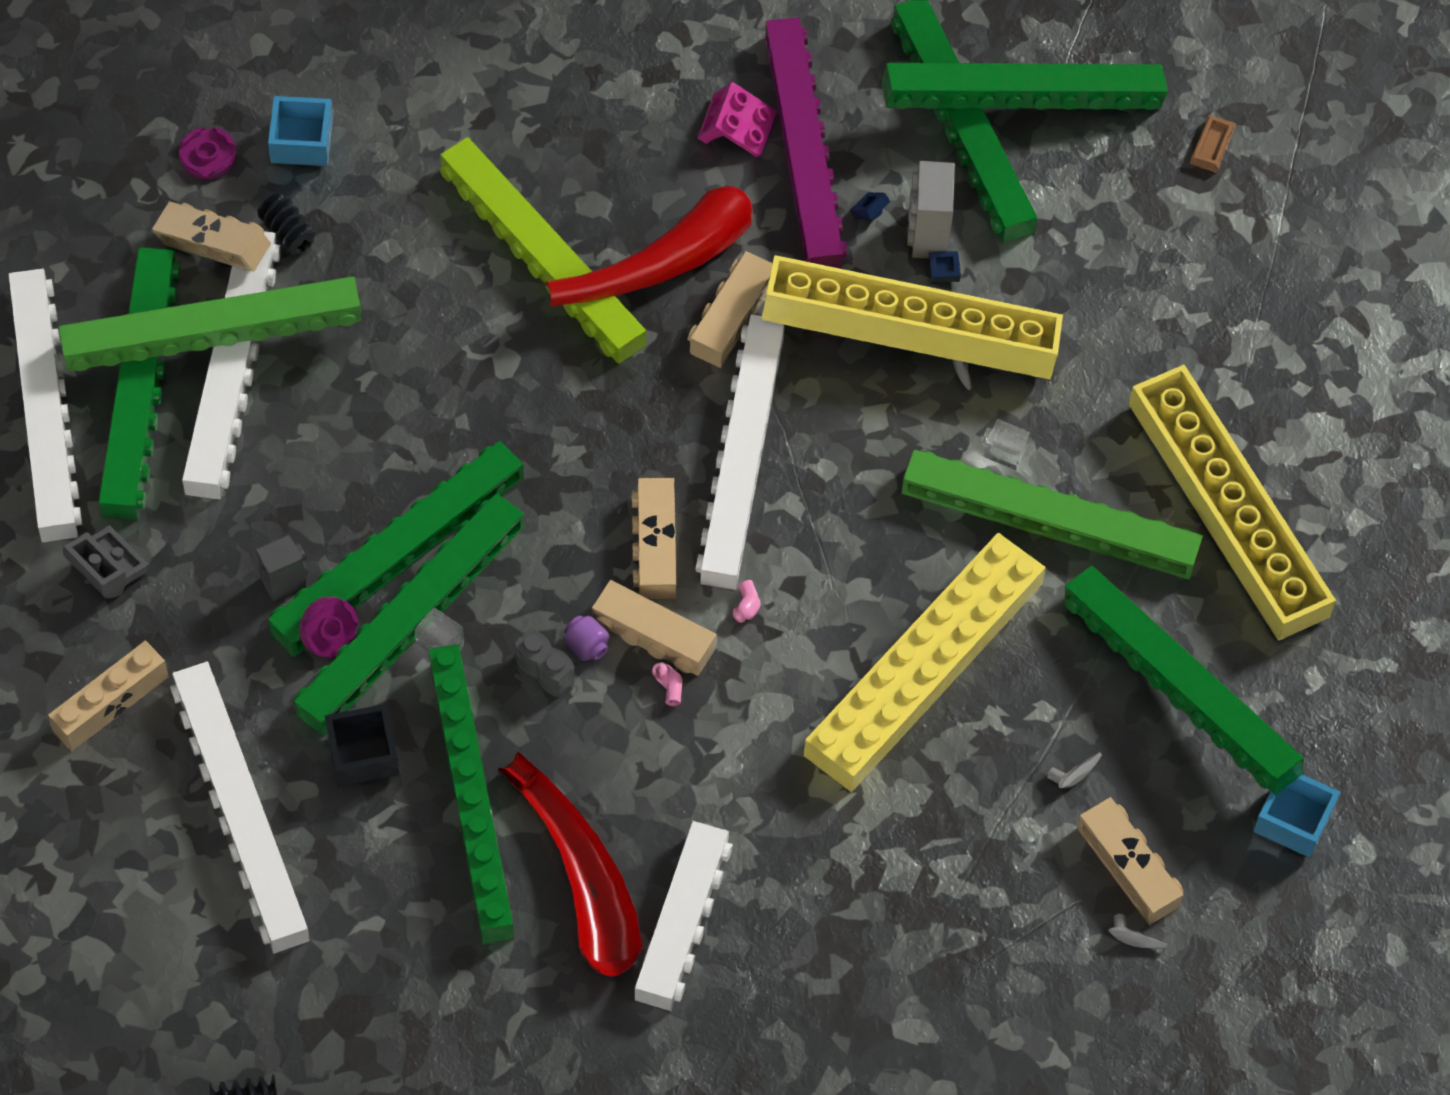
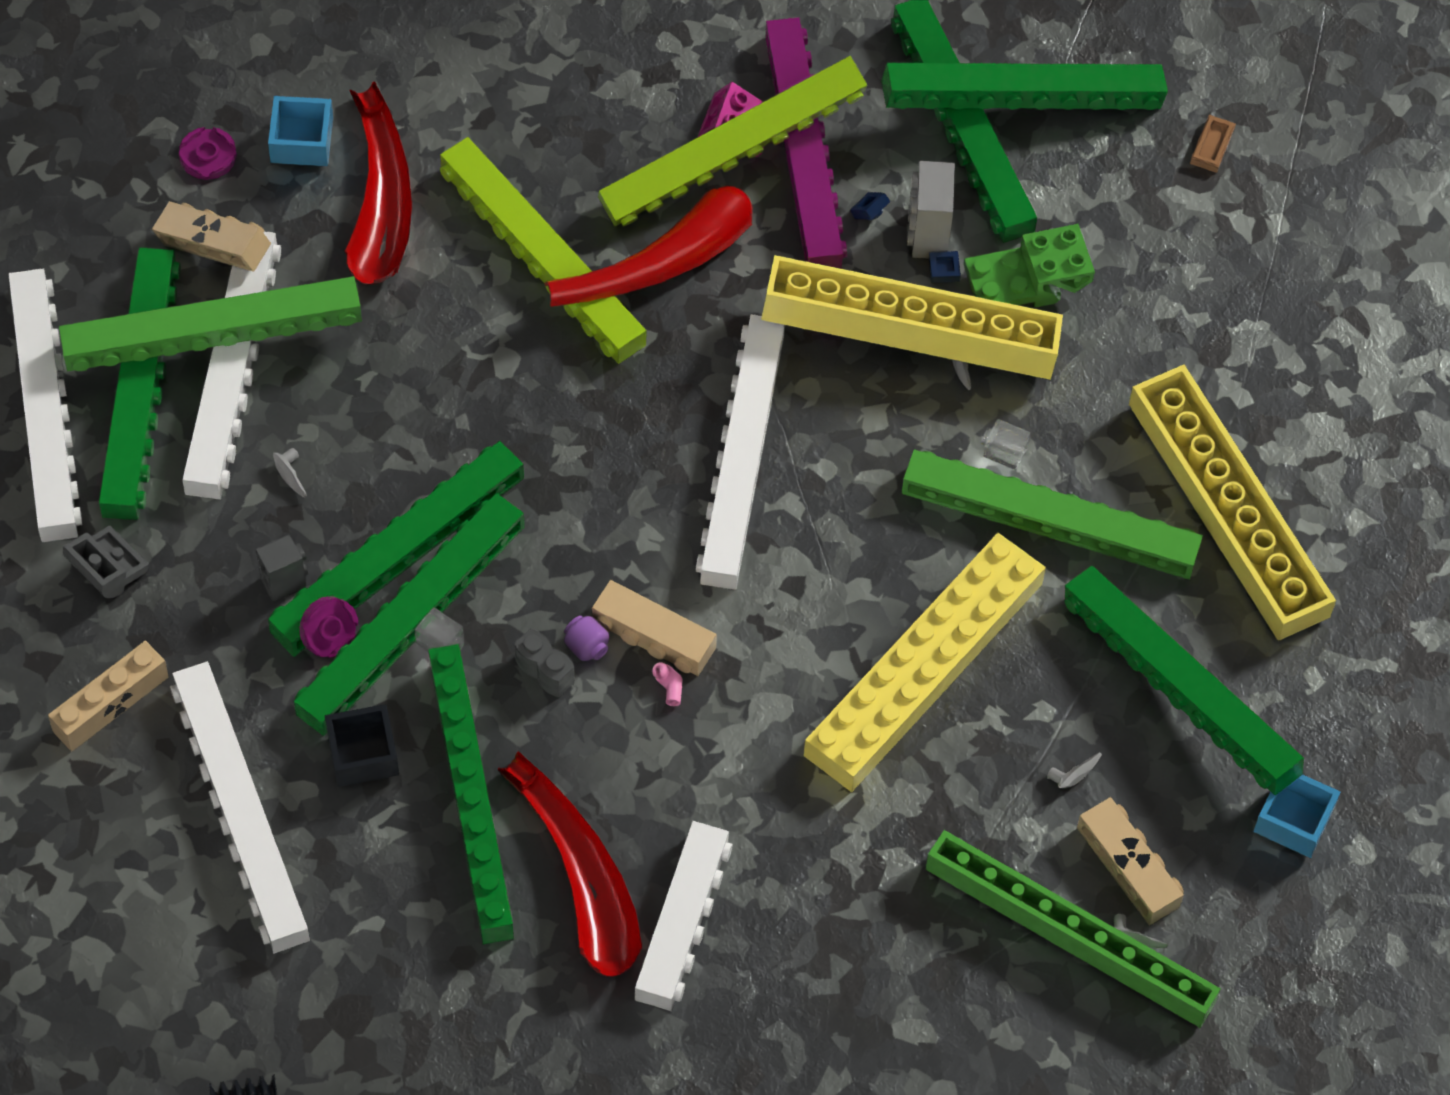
(287, 223): black piece -> none
(288, 474): none -> light grey bar
(386, 195): none -> red animal
(656, 538): tan brick -> none
(731, 309): tan brick -> none
(732, 141): none -> lime brick
(749, 605): bright pink arm -> none
(1035, 270): none -> bright green piece
(1072, 929): none -> bright green brick

